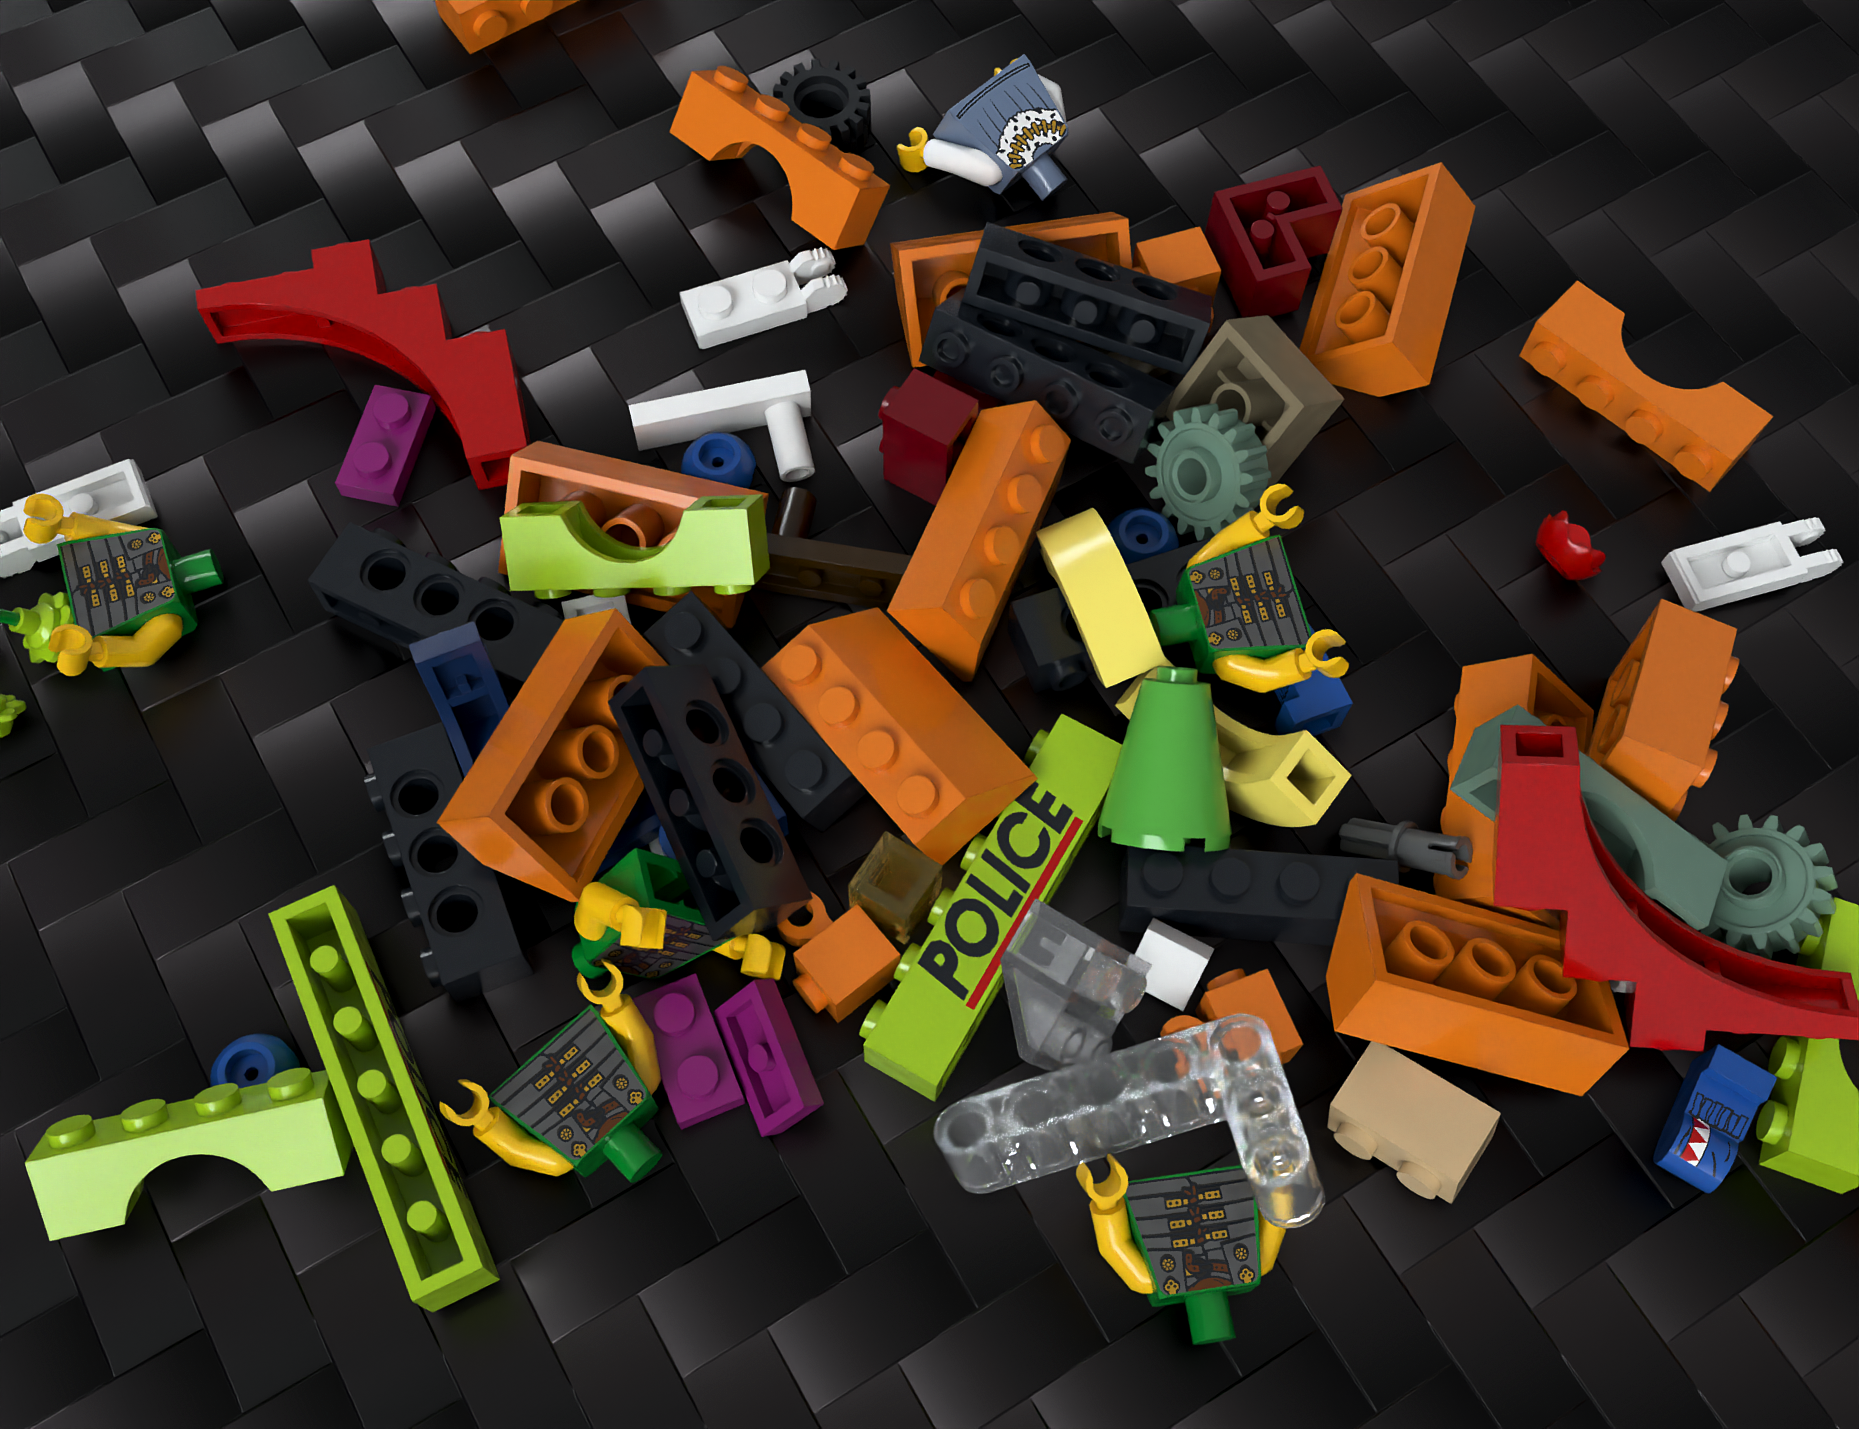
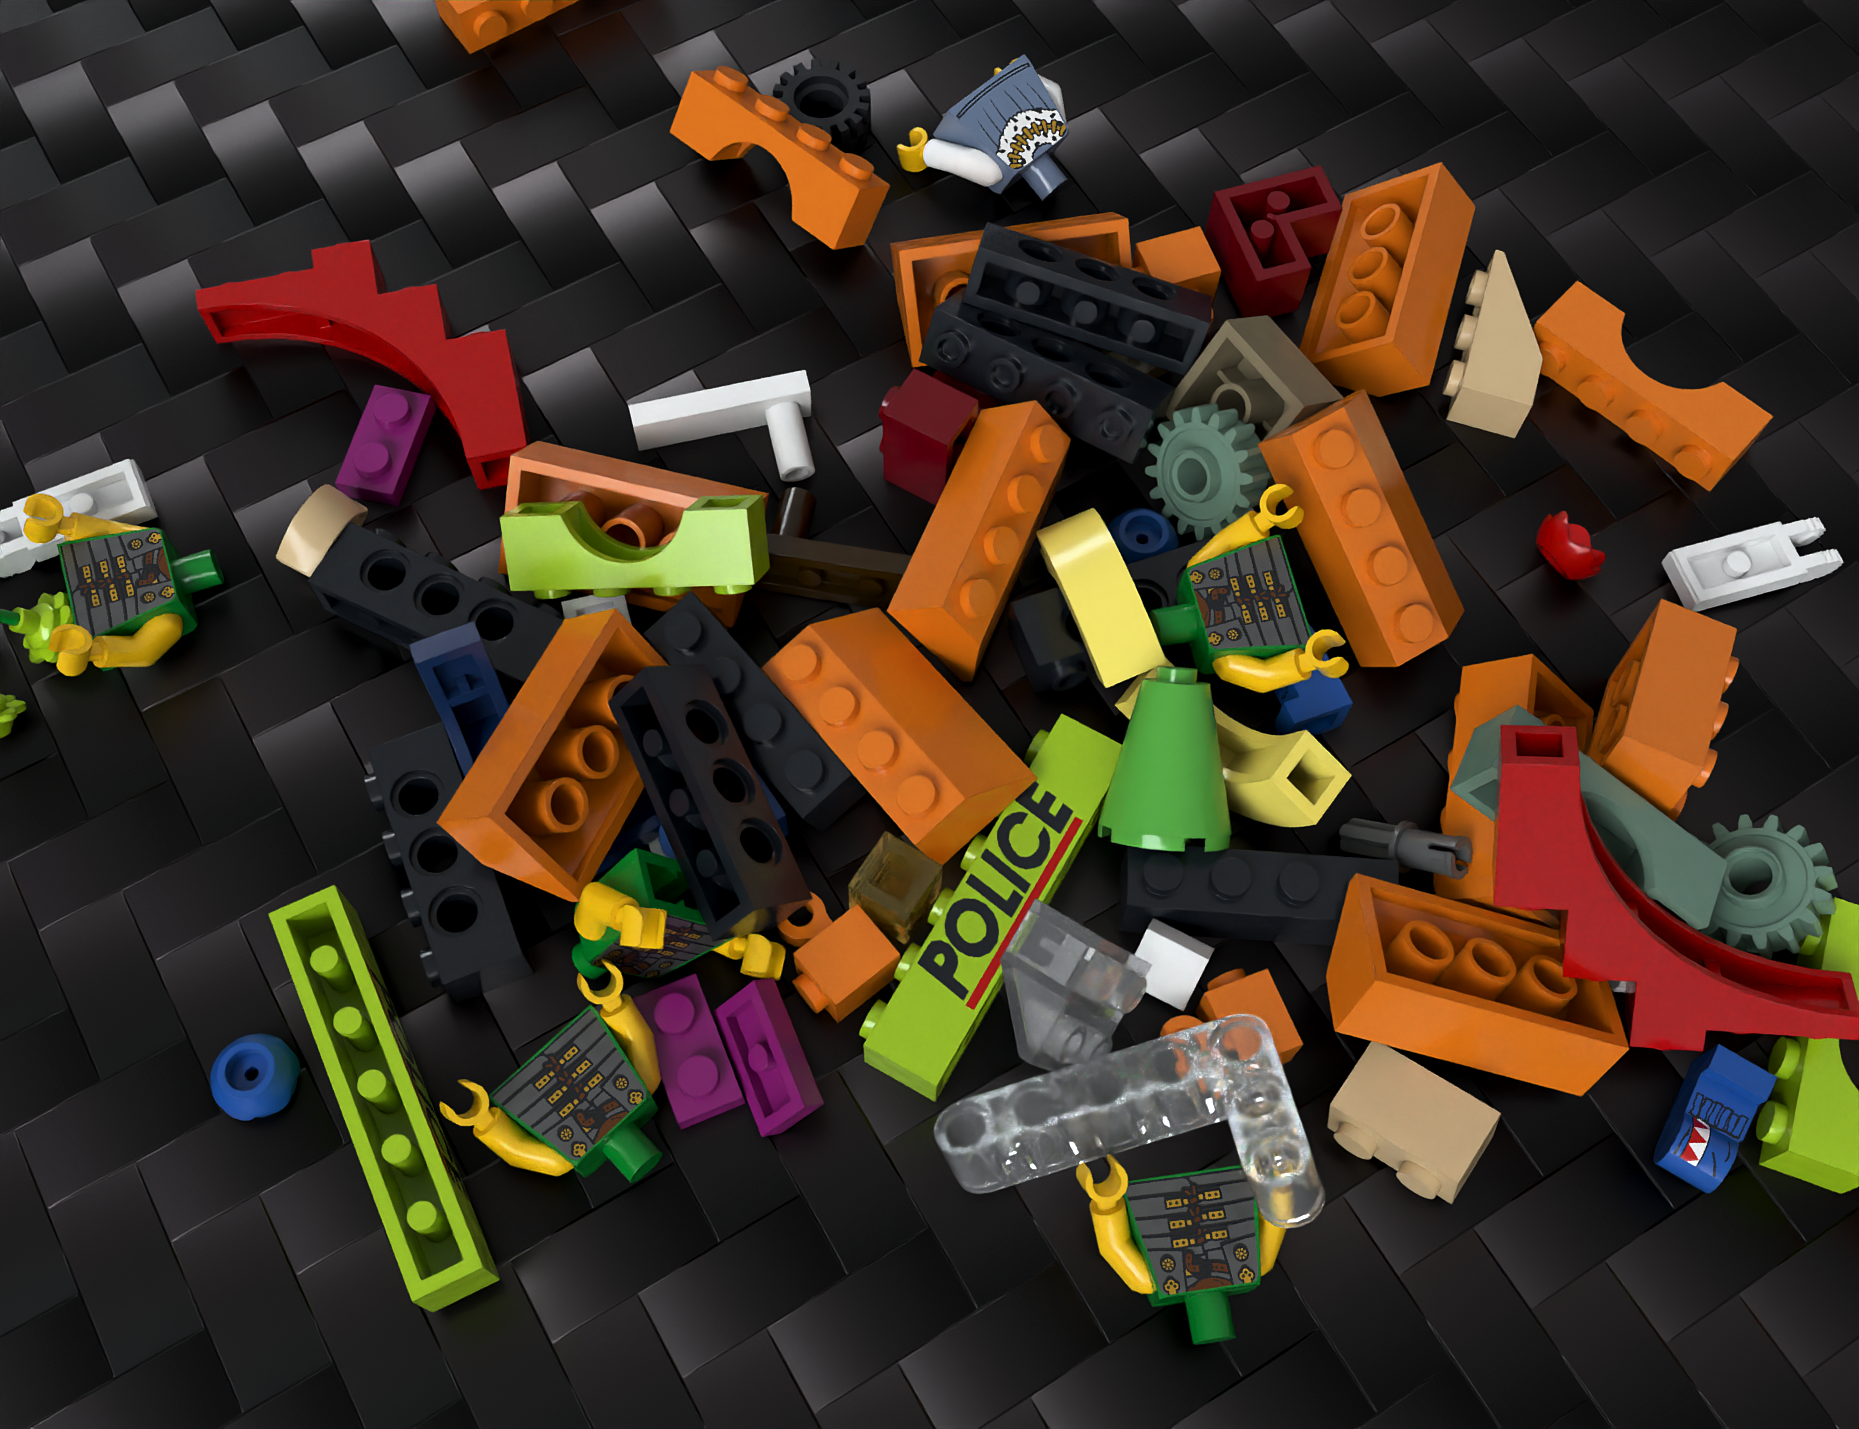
(281, 1130): lime arch -> none
(318, 527): none -> tan hat
(720, 448): blue plate -> none
(762, 298): white hinge -> none
(1365, 532): none -> orange slope
(1499, 357): none -> tan slope

